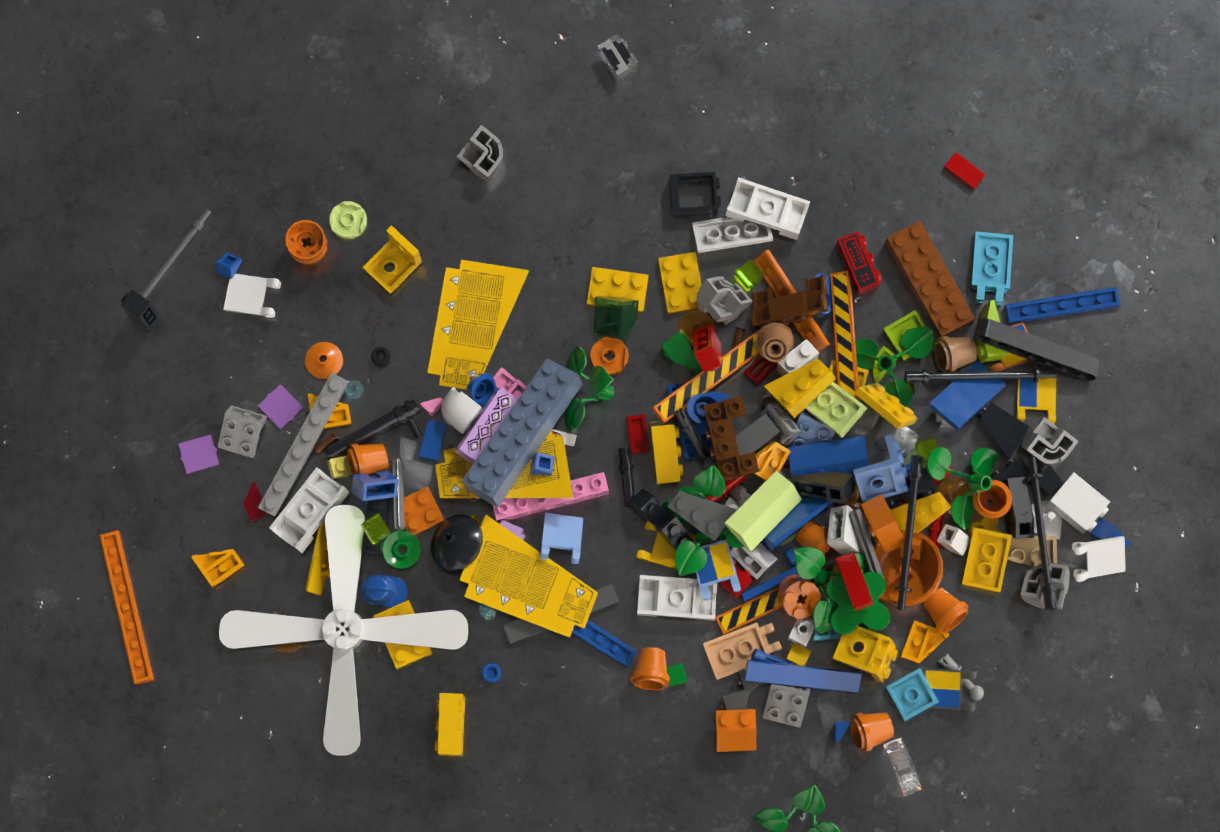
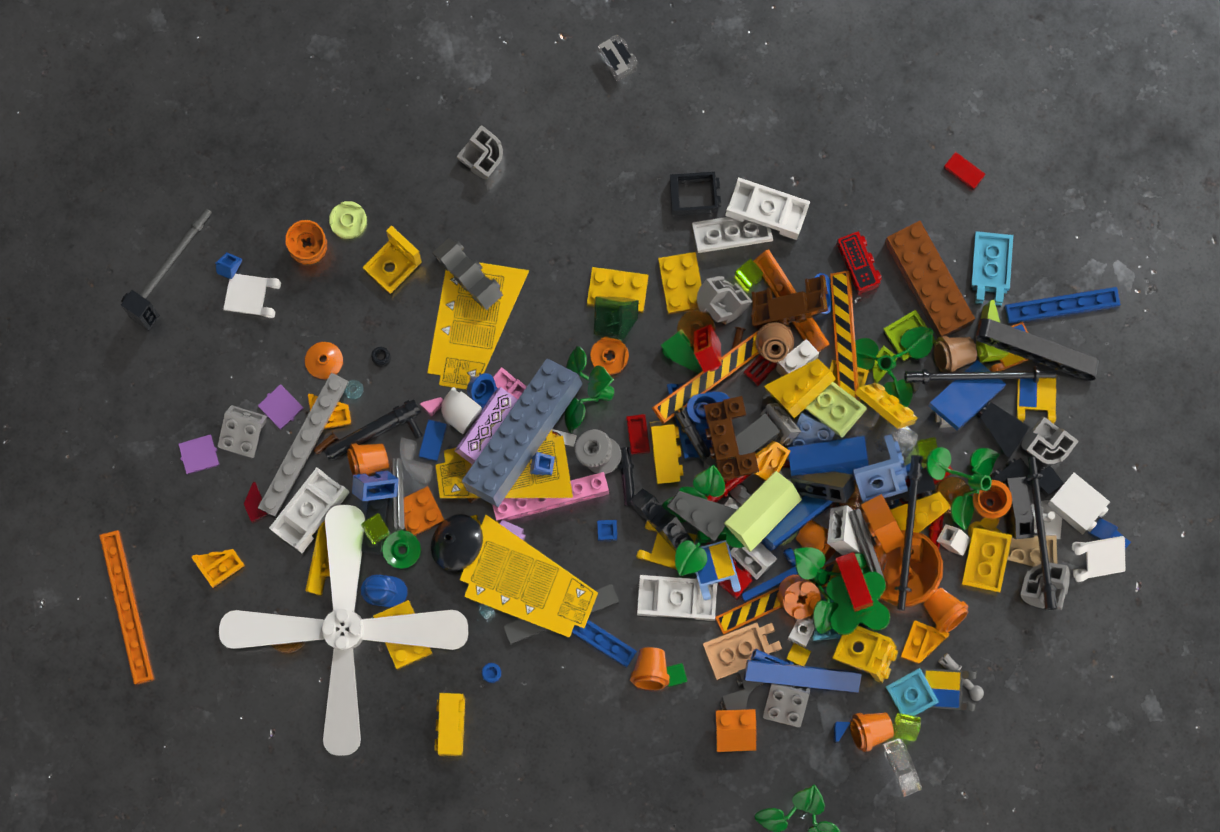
(339, 467): light yellow plate -> none
(468, 273): none -> dark grey brick
(562, 533): light blue flag -> none
(598, 451): none -> light grey hose
(607, 530): none -> blue tile
(907, 727): none -> clear neon green piece

